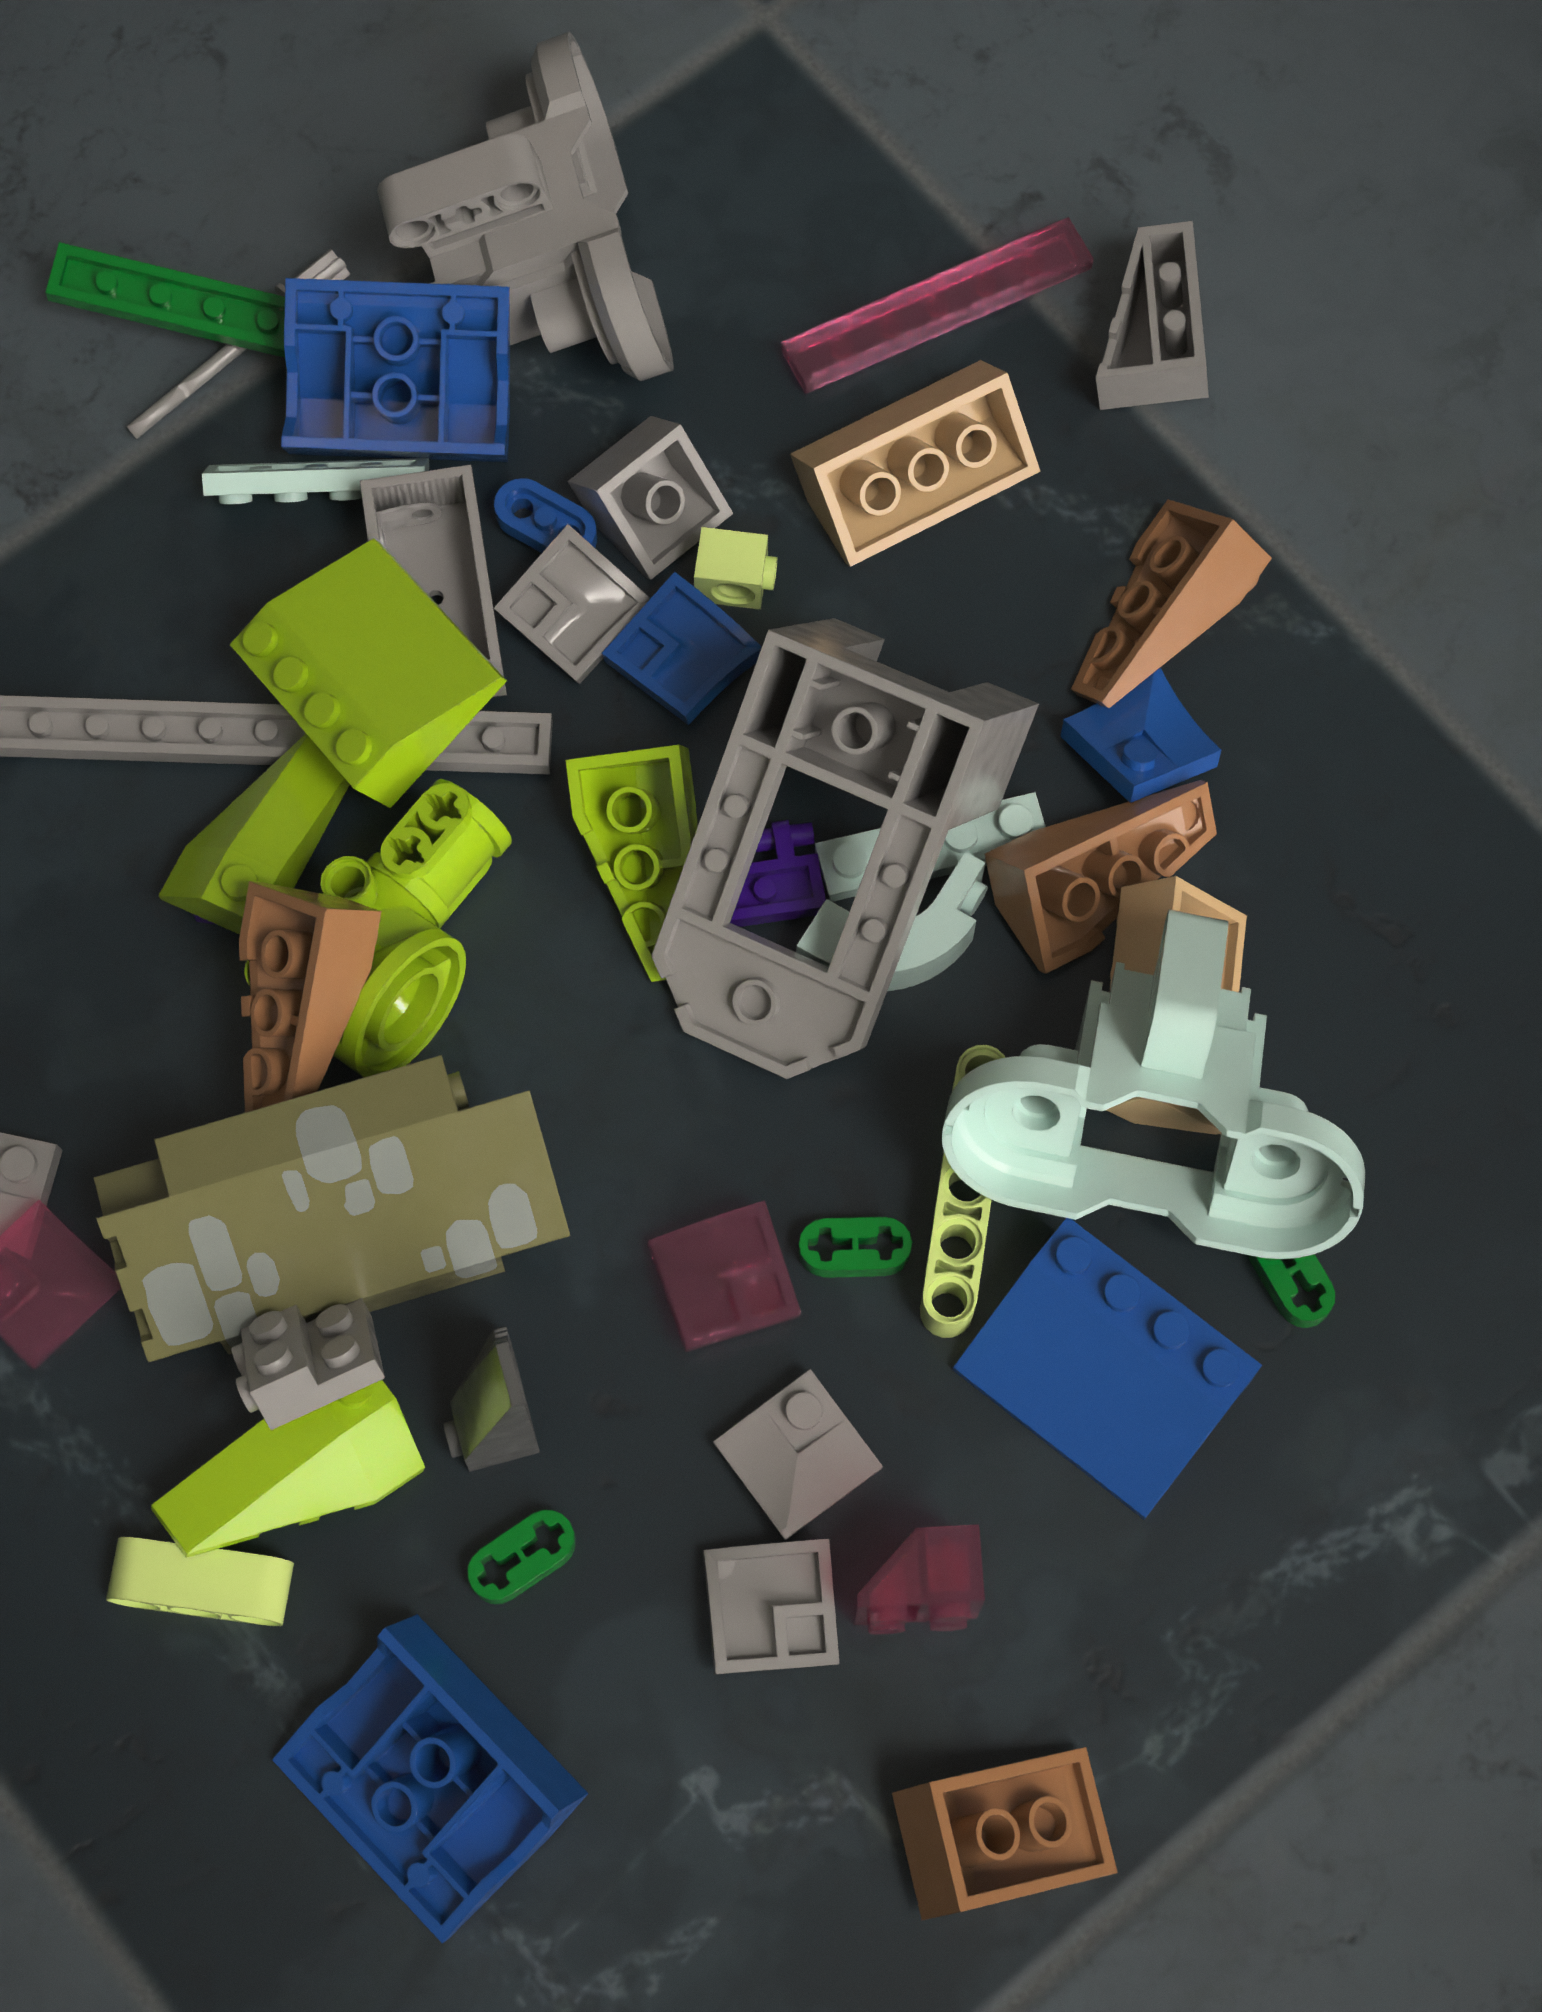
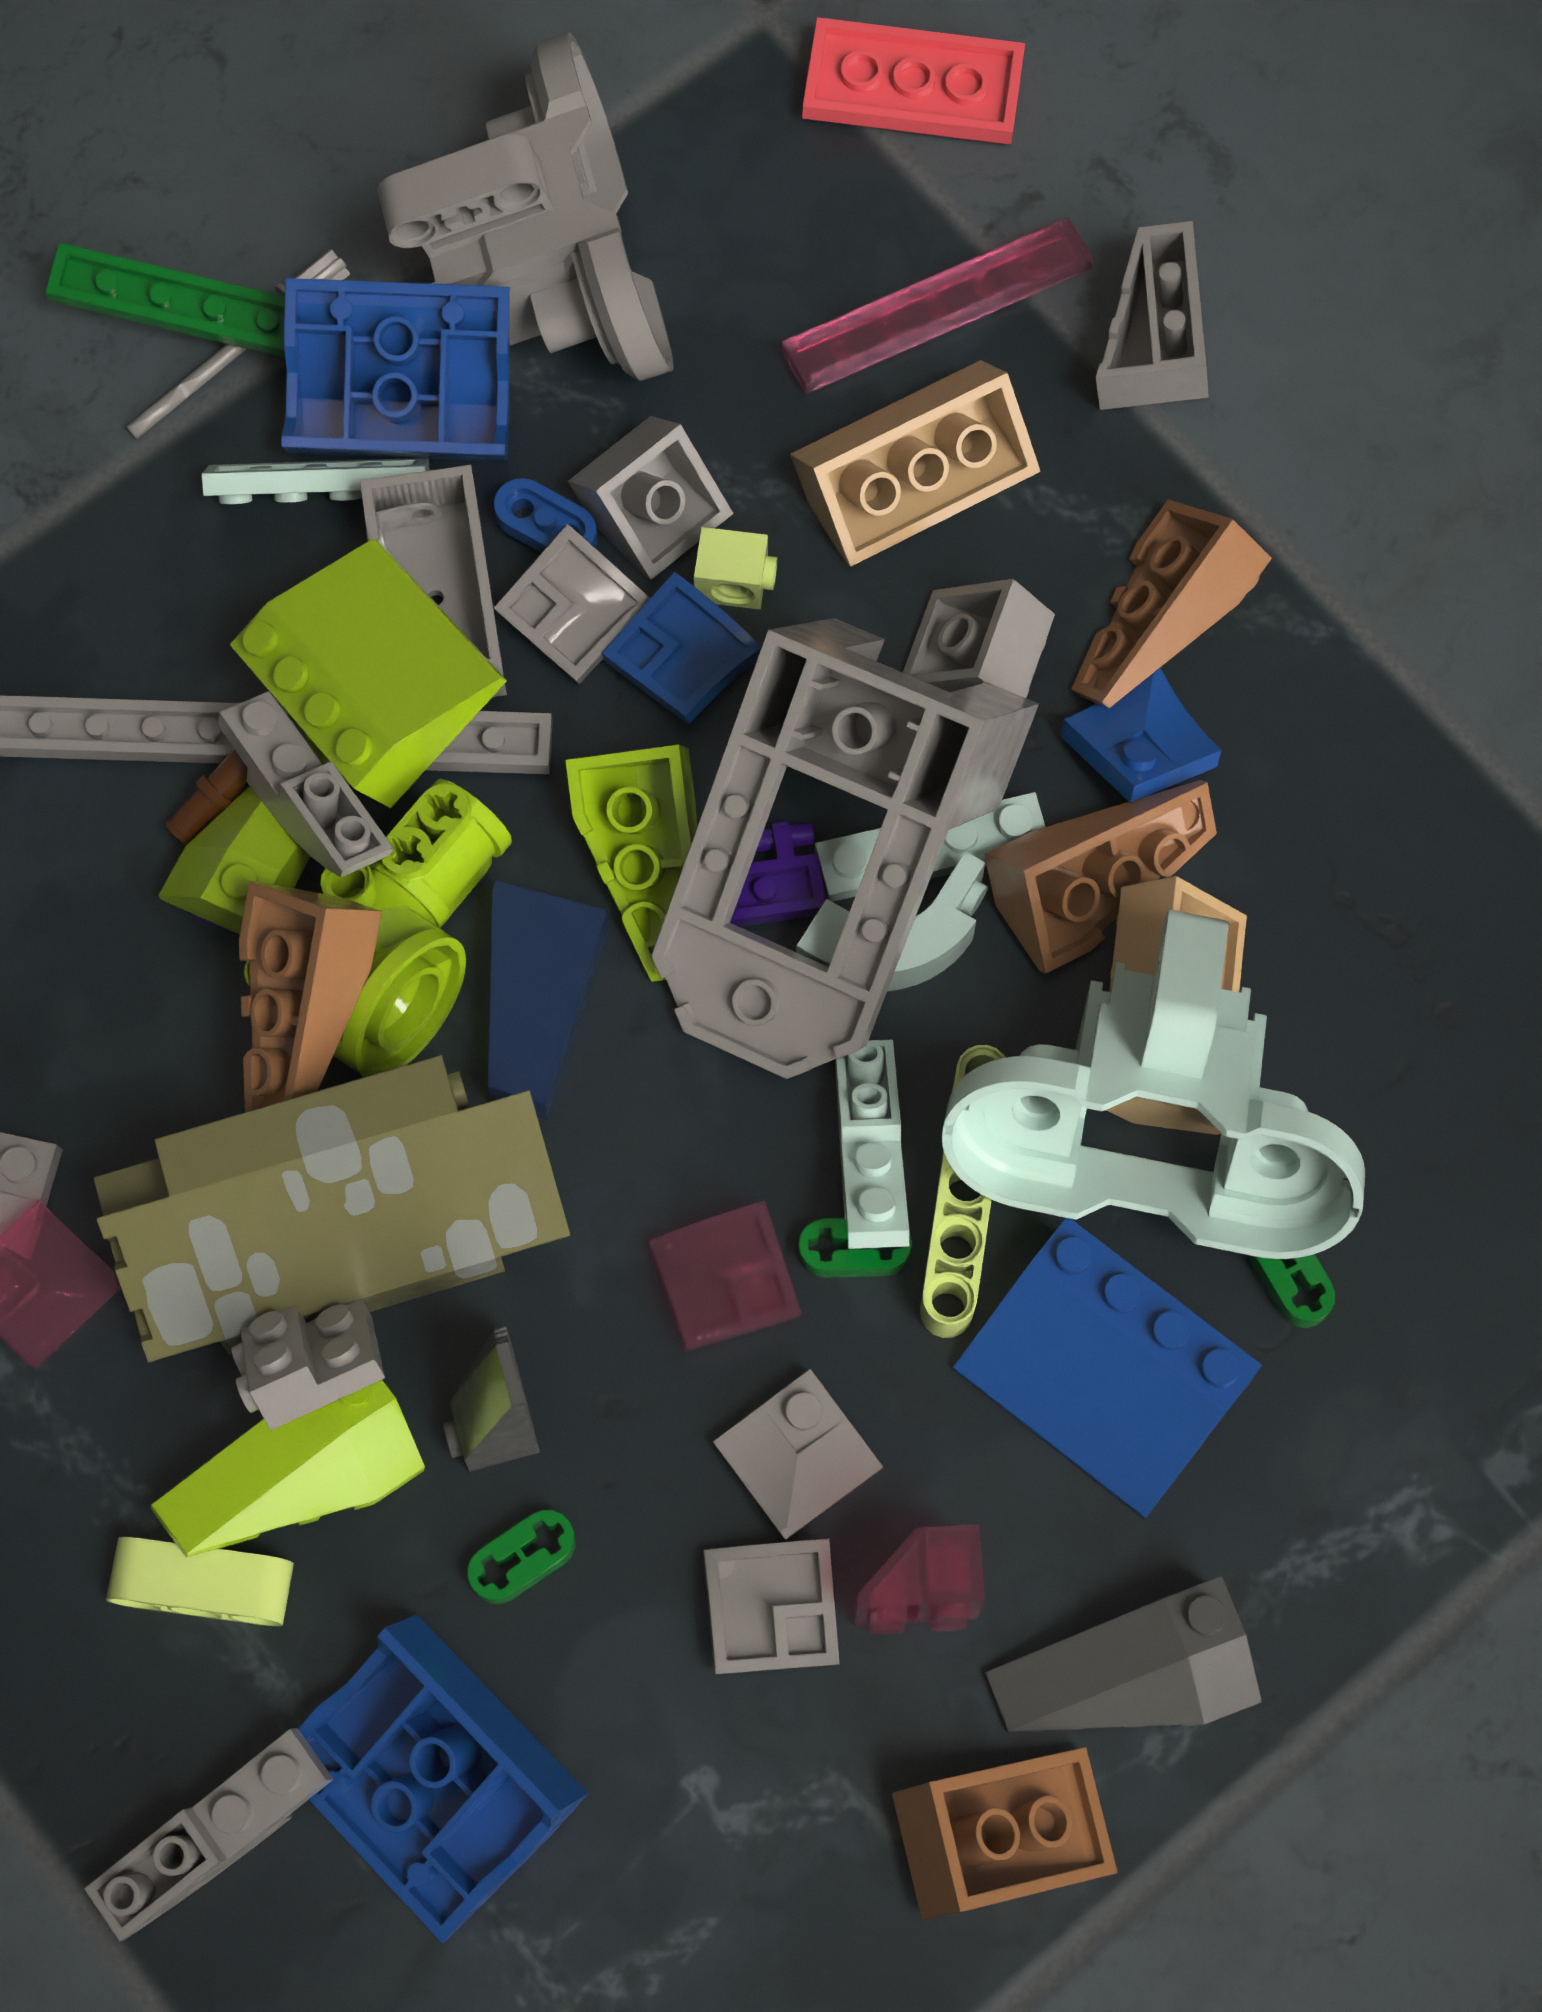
(209, 1835): none -> light grey slope
(210, 799): none -> reddish brown pin
(301, 792): none -> light grey slope
(539, 986): none -> dark blue slope
(871, 1148): none -> light aqua slope
(913, 80): none -> coral plate
(980, 637): none -> light grey slope
(1152, 1667): none -> dark grey wedge

